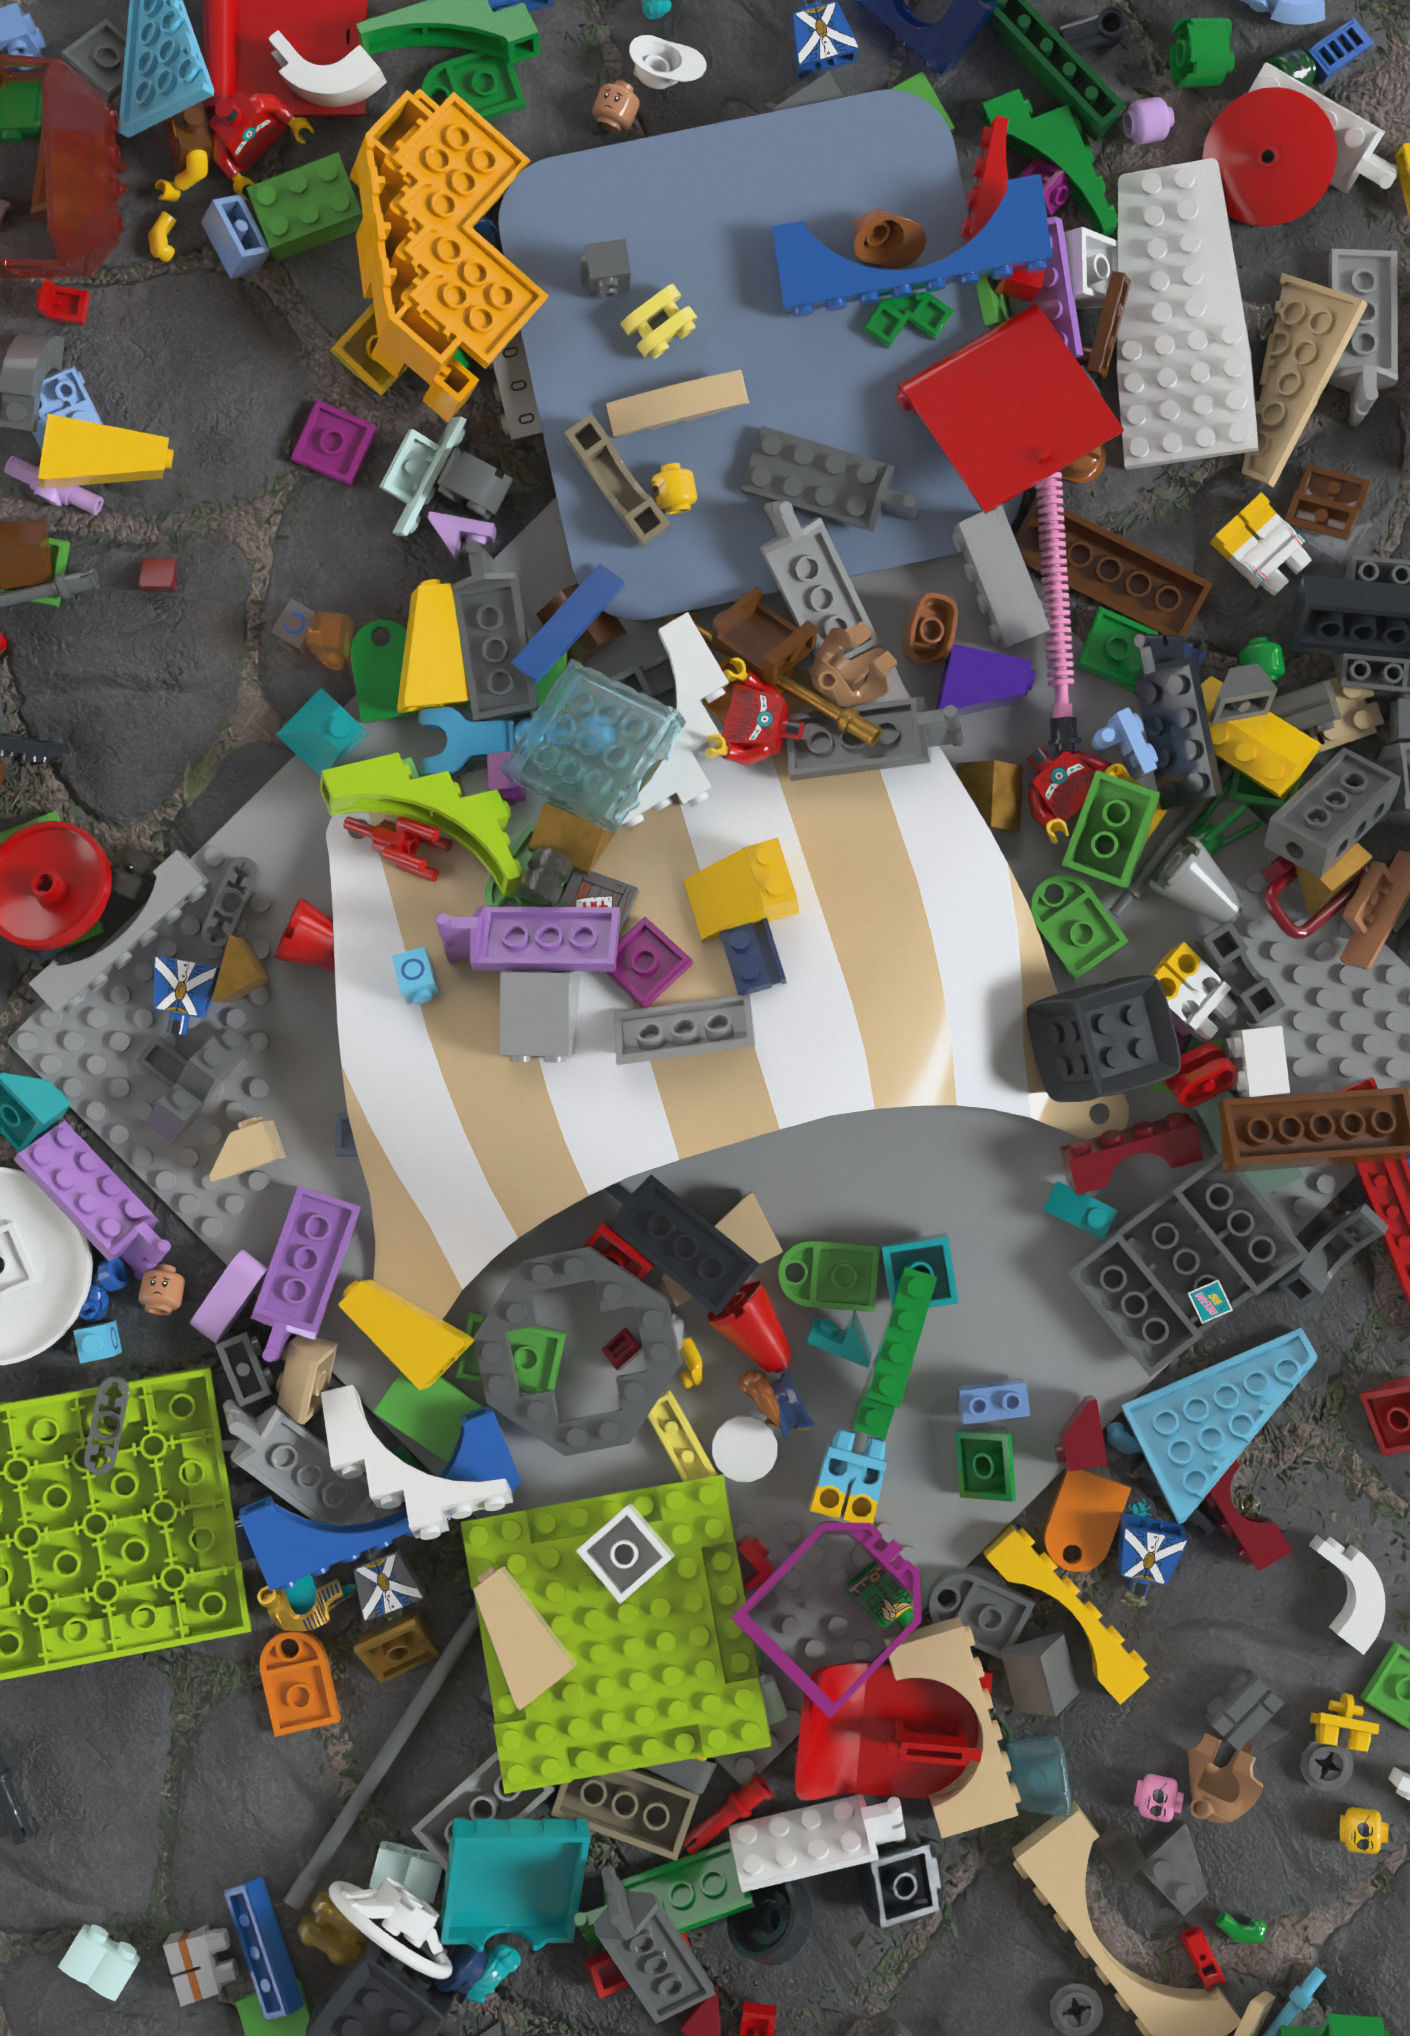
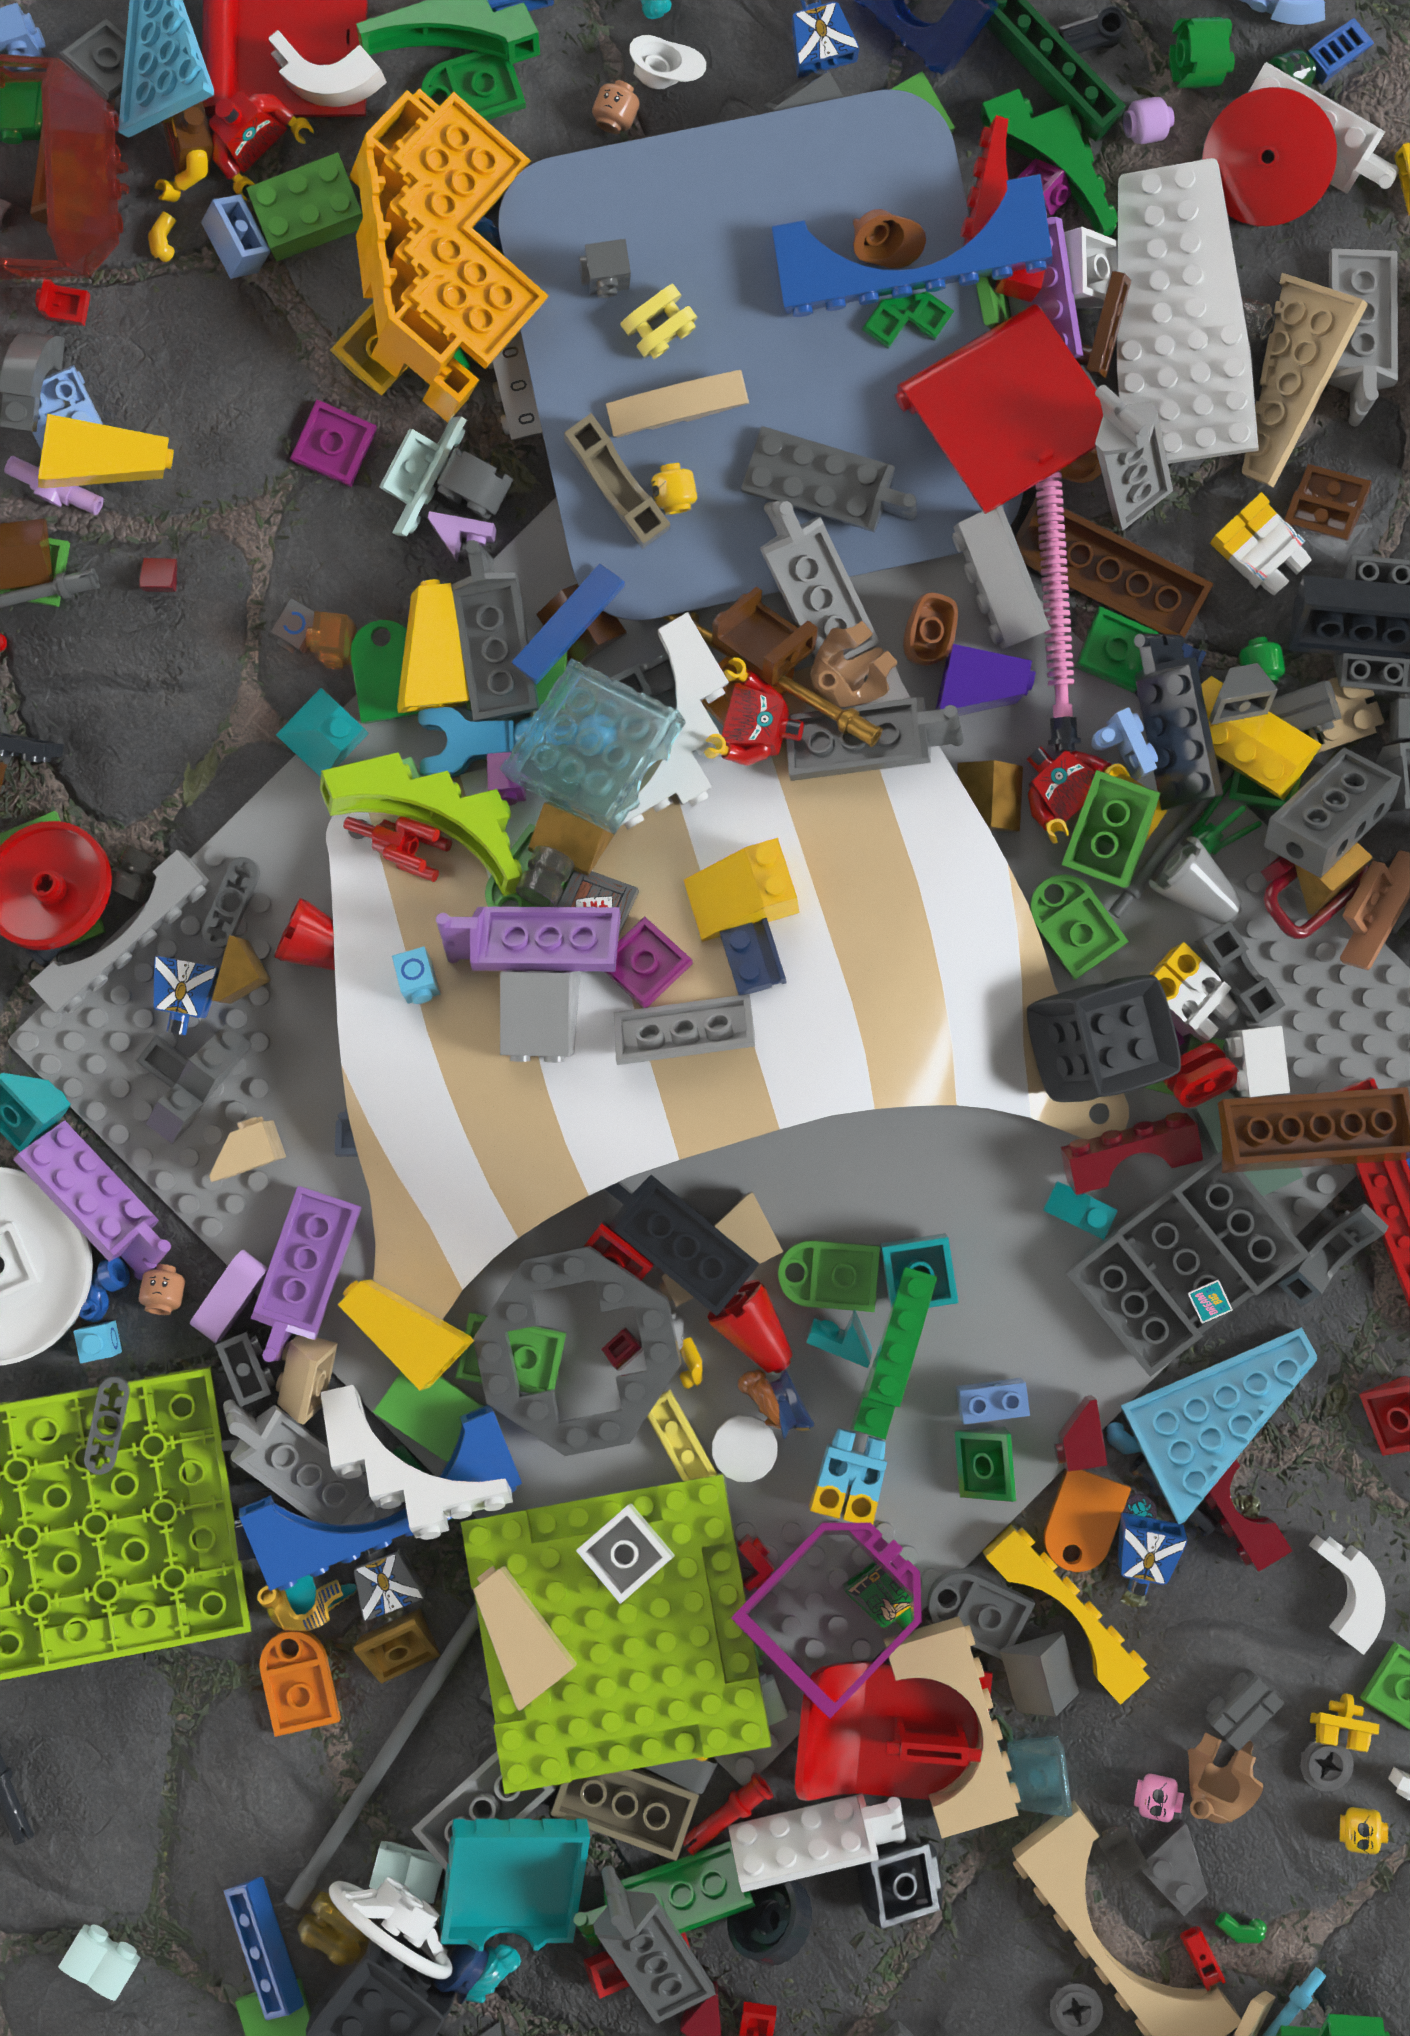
(196, 1963): light grey hips -> none
(1131, 457): none -> light grey hinge

